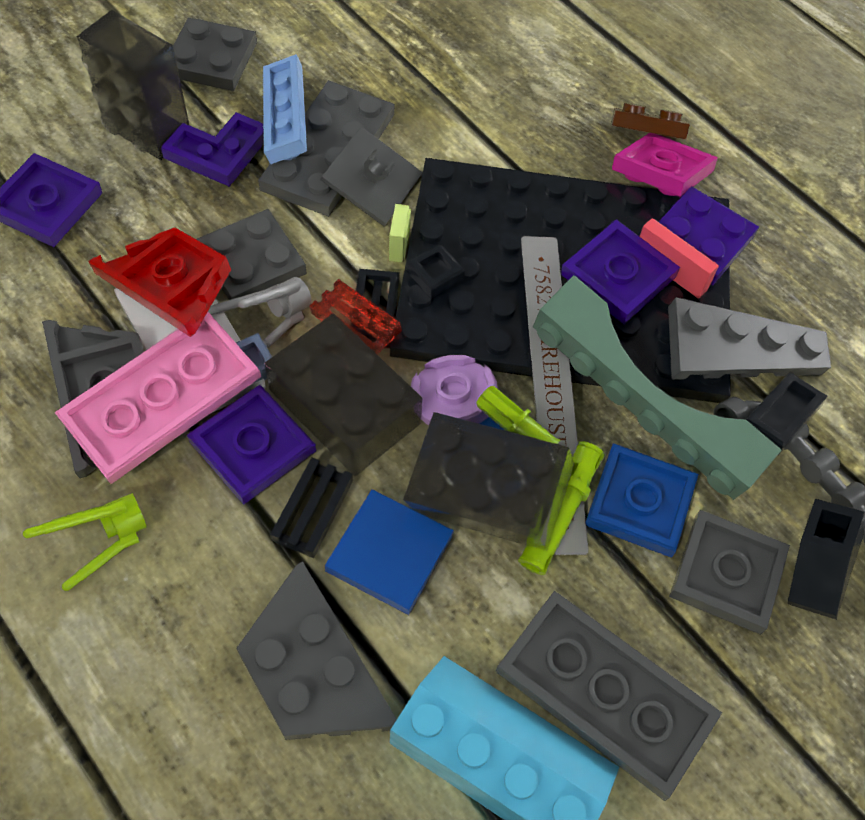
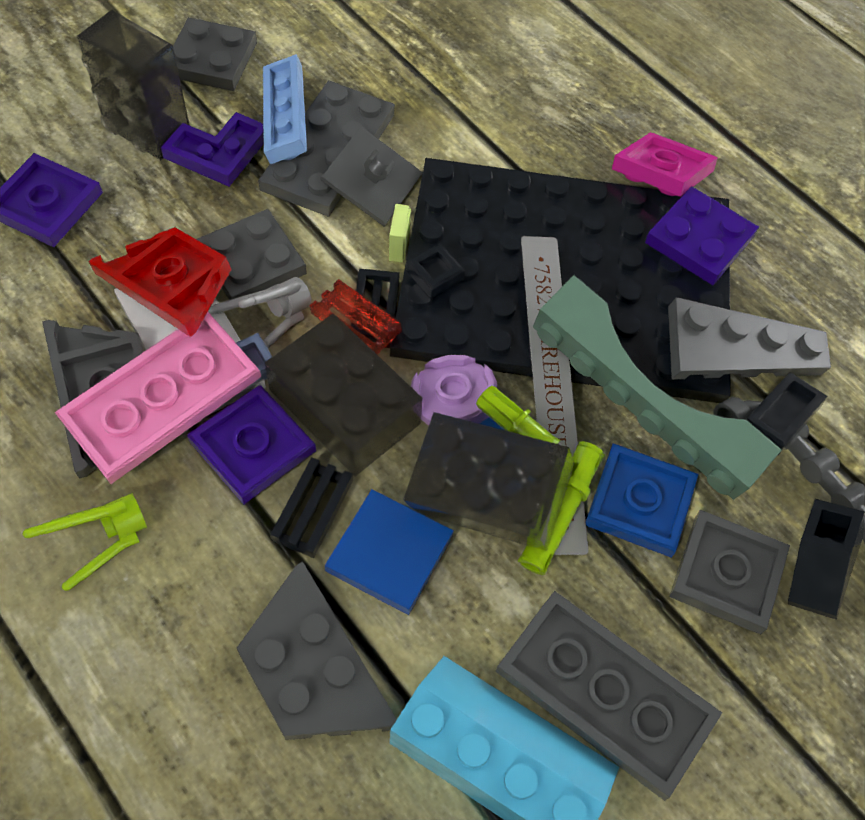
(621, 270): dark purple plate -> none
(635, 118): reddish brown plate -> none
(695, 268): coral tile -> none

